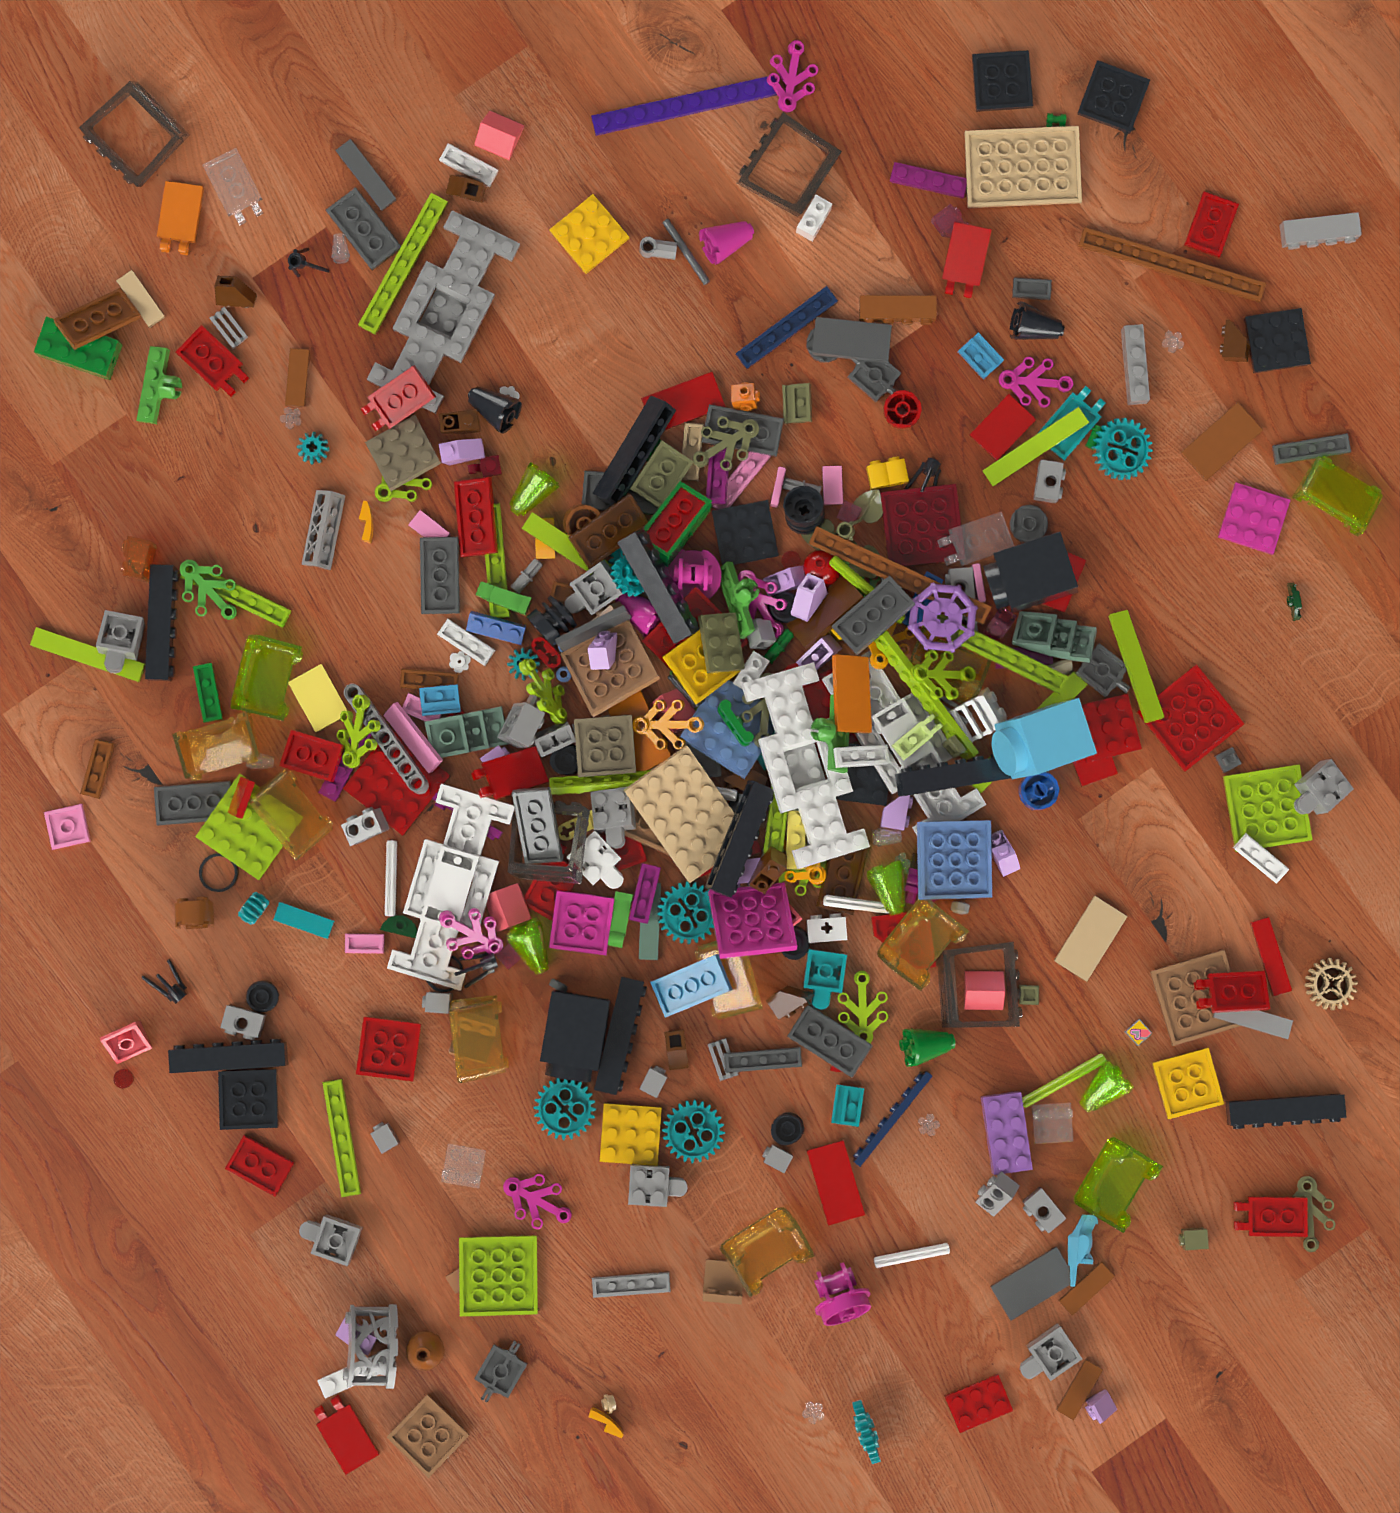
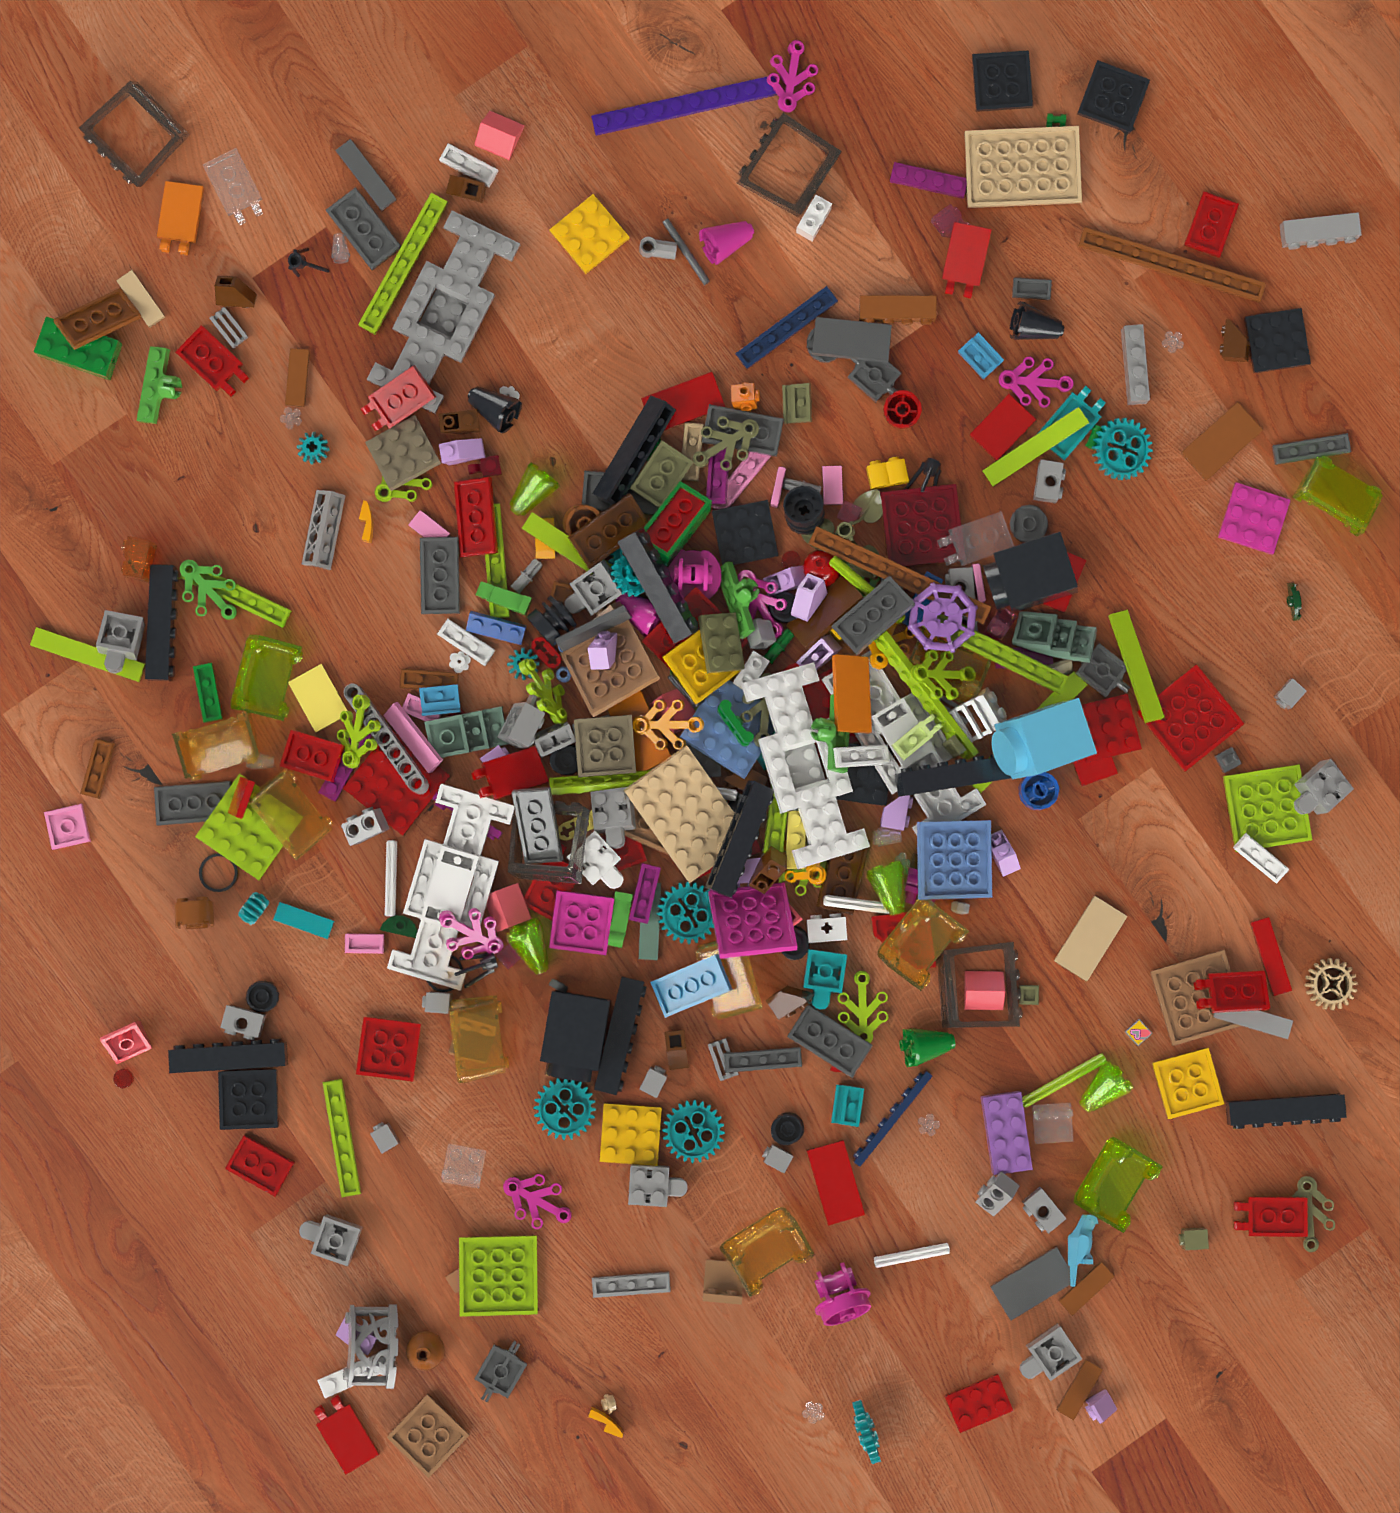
(175, 992): black plant -> none
(1289, 694): none -> light grey brick

